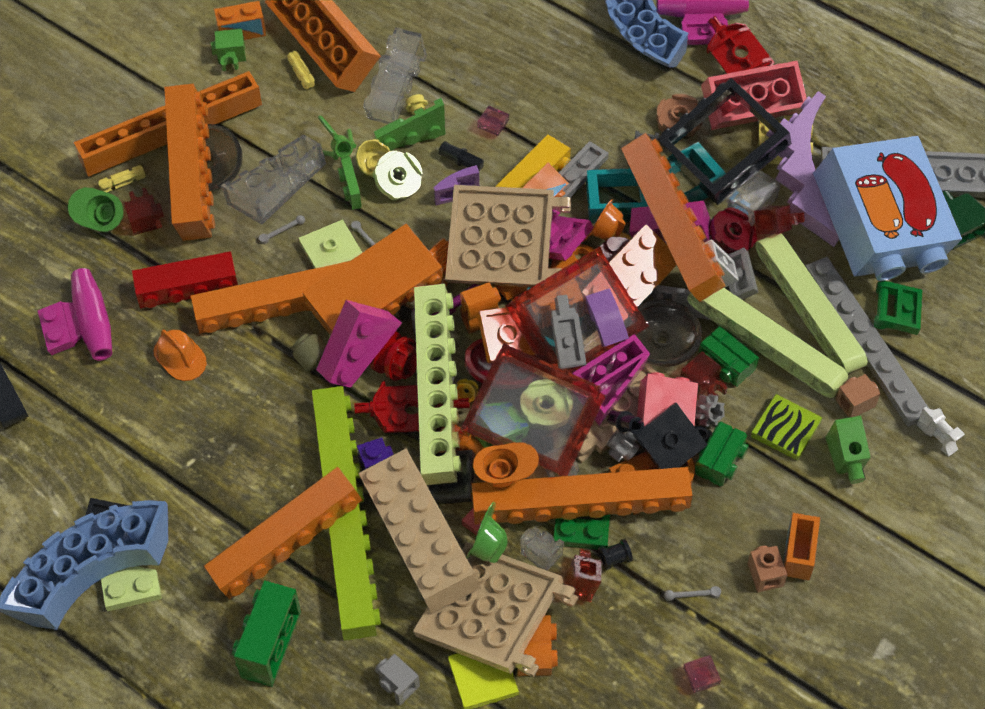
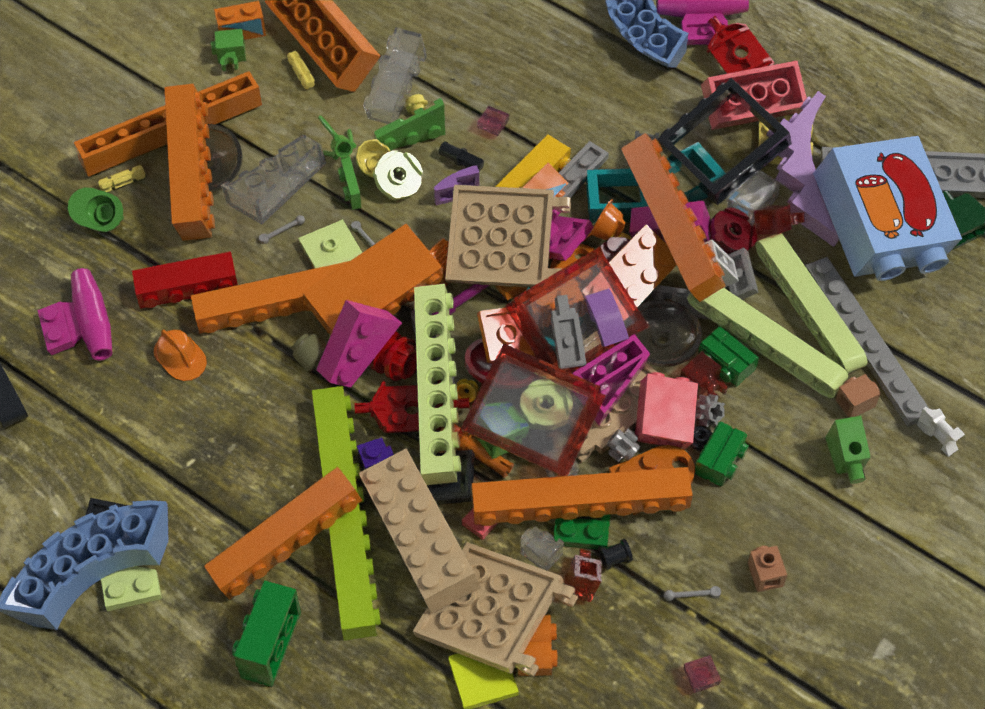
(143, 213): clear red brick -> none
(397, 678): light grey brick -> none
(476, 300): orange brick -> none
(490, 539): bright green piece -> none
(505, 463): orange piece -> none
(625, 421): black axle -> none
(670, 438): black plate -> none
(677, 104): nougat plate -> none
(786, 427): lime tile -> none
(801, 546): orange brick -> none
(906, 307): green plate -> none

